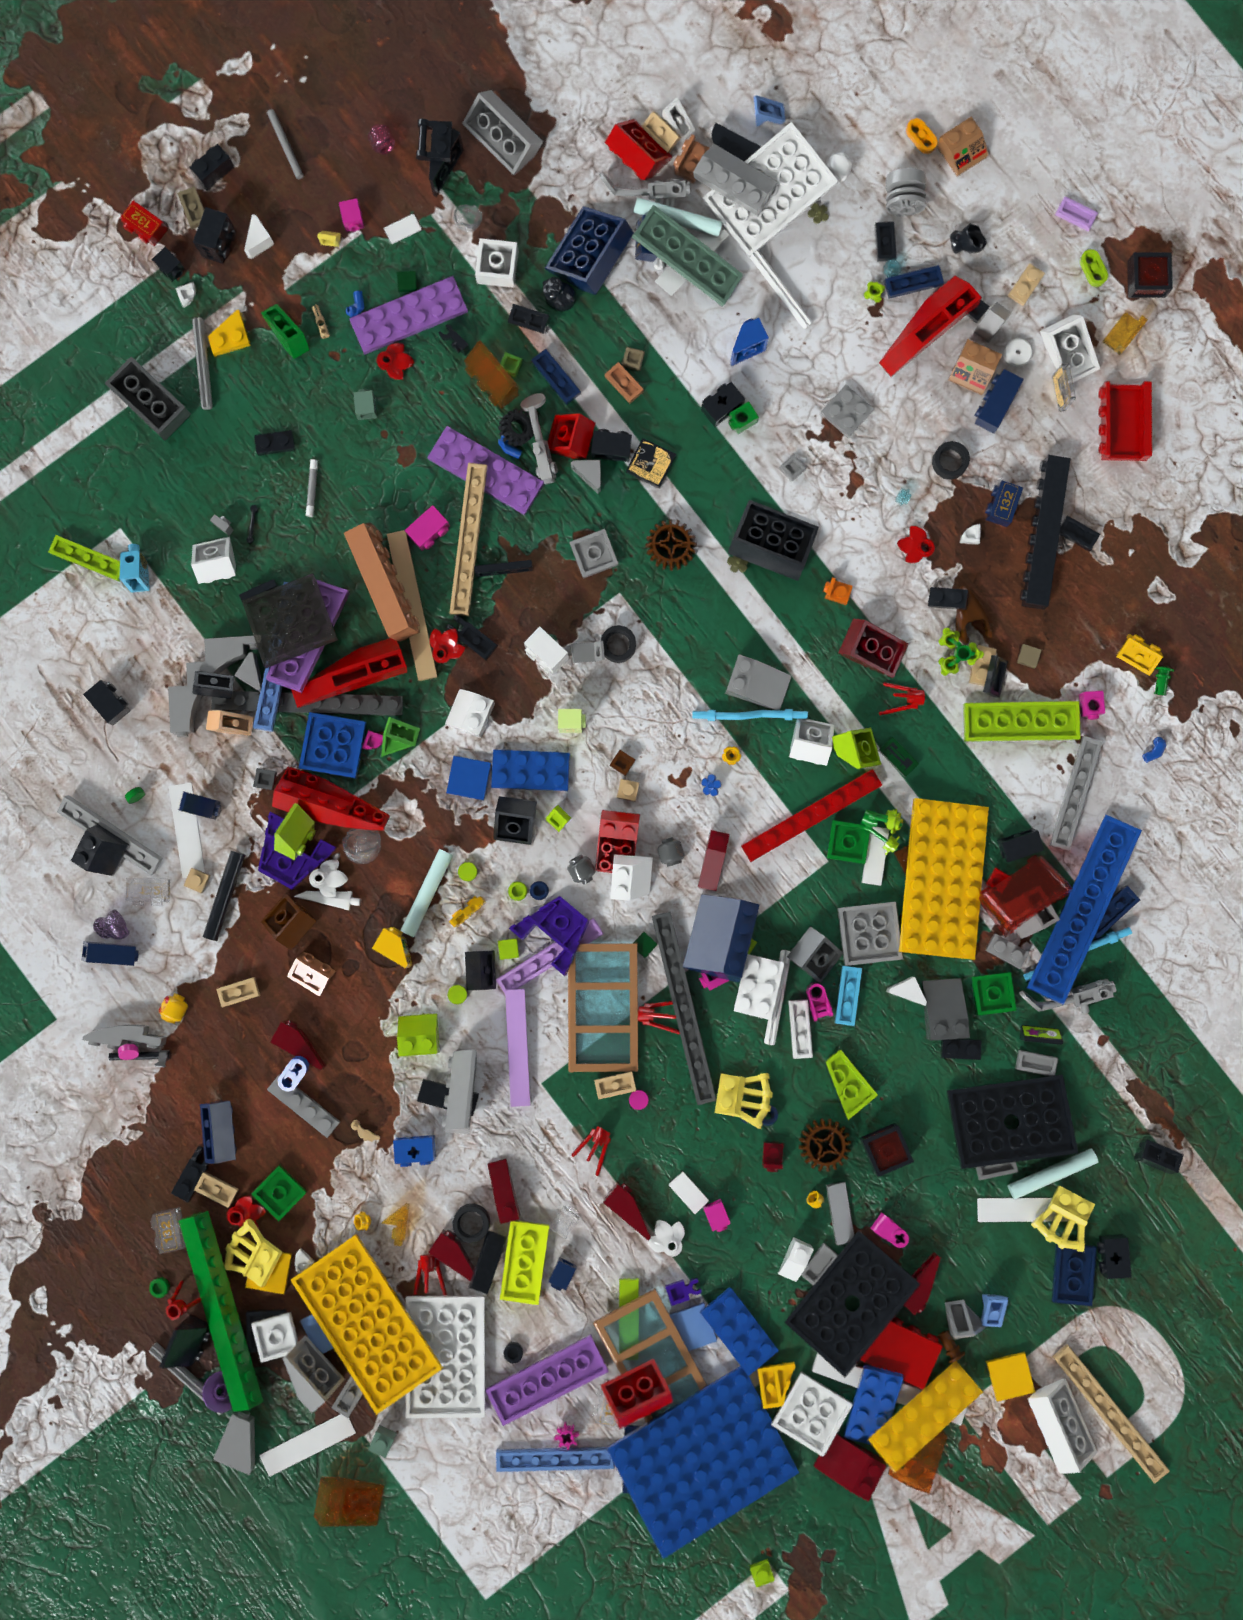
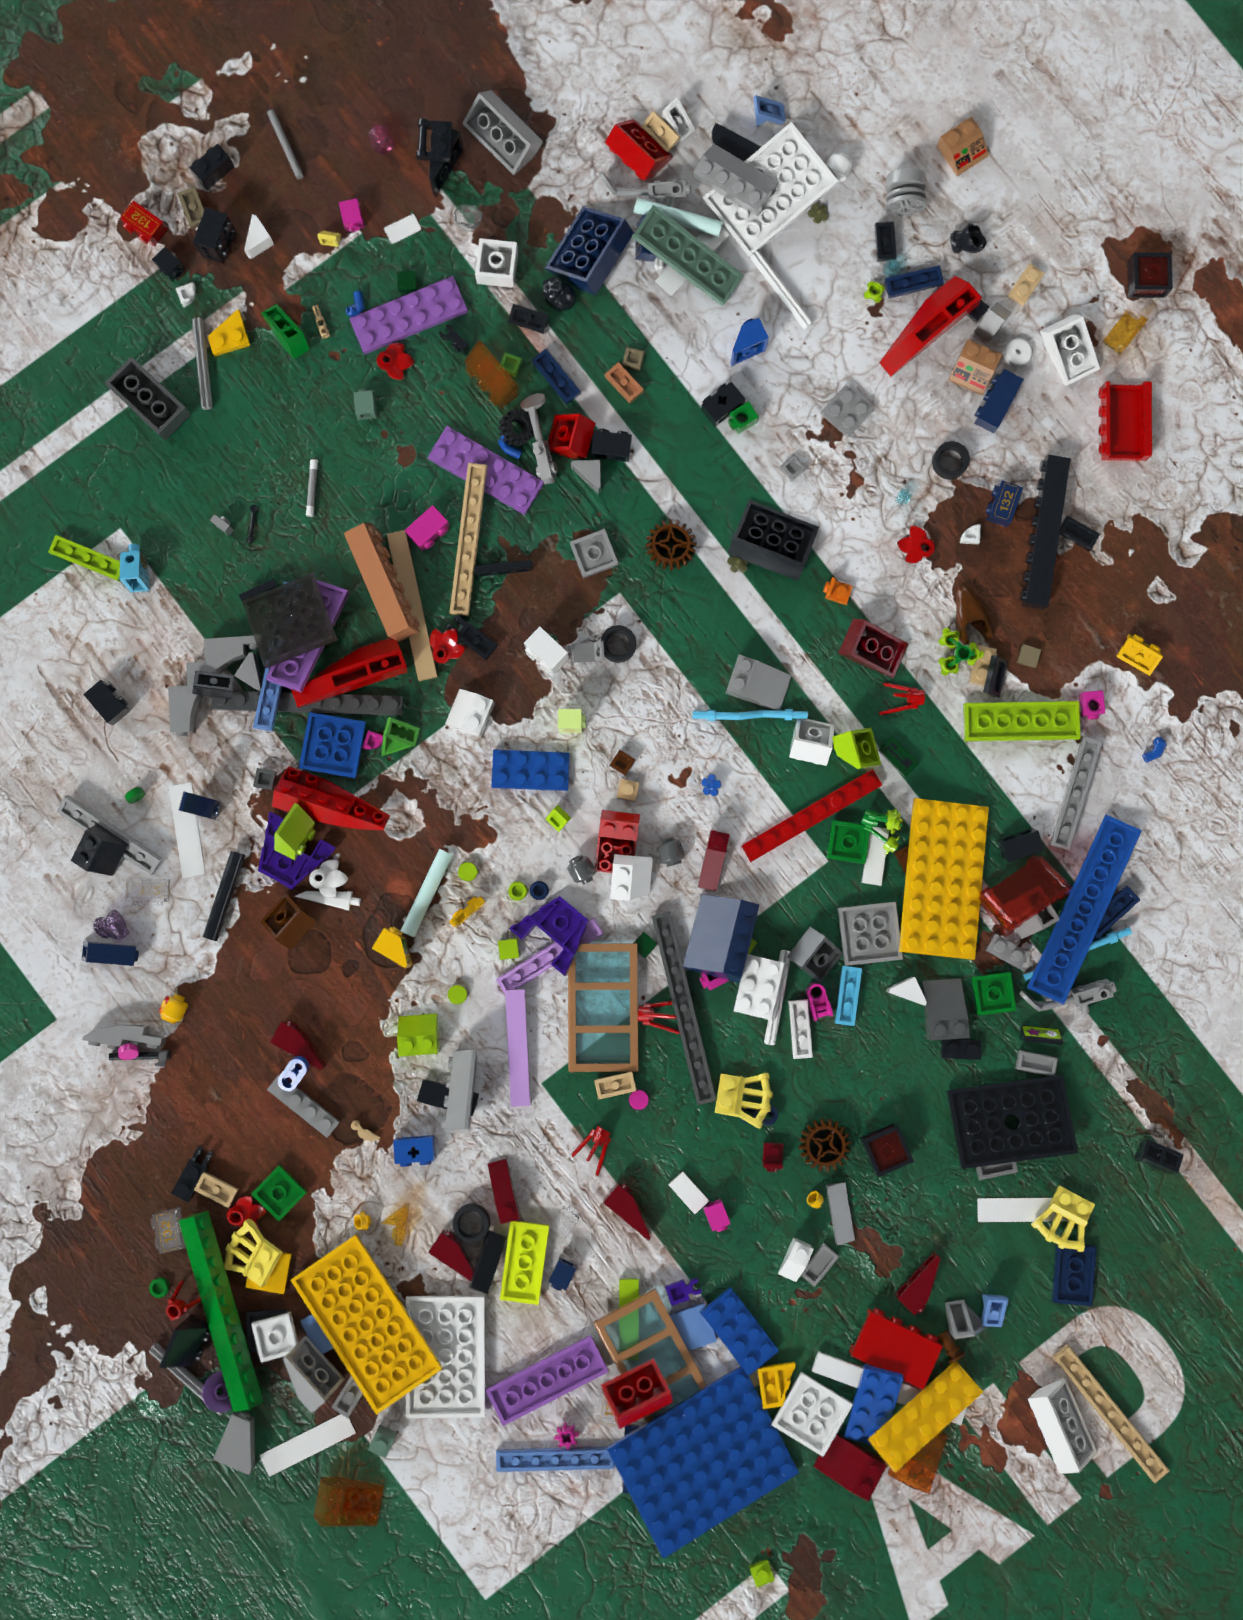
(196, 880): tan plate -> none
(213, 560): white slope -> none
(218, 1131): dark blue brick -> none
(229, 723): light nougat slope -> none
(238, 992): tan plate -> none
(274, 442): black plate -> none
(302, 1261): white tile -> none
(311, 973): bracket -> none
(362, 845): clear cylinder -> none
(427, 1264): red plant -> none
(468, 778): blue tile -> none
(480, 970): black panel -> none
(513, 1352): black tile -> none
(514, 820): black slope -> none
(651, 463): tile -> none
(665, 1235): white plate -> none
(689, 158): nougat bracket -> none
(731, 760): yellow plate -> none
(822, 1315): black plate -> none
(849, 1083): lime wing -> none
(888, 1229): dark pink piece -> none
(923, 135): light orange plate -> none
(948, 598): black plate -> none
(996, 877): red tile -> none
(1010, 1376): yellow tile -> none
(1053, 1173): light aqua piece -> none
(1064, 387): tile -> none
(1076, 213): lavender tile -> none
(1096, 268): lime plate -> none
(1120, 1265): black brick -> none
(1162, 680): green pin -> none

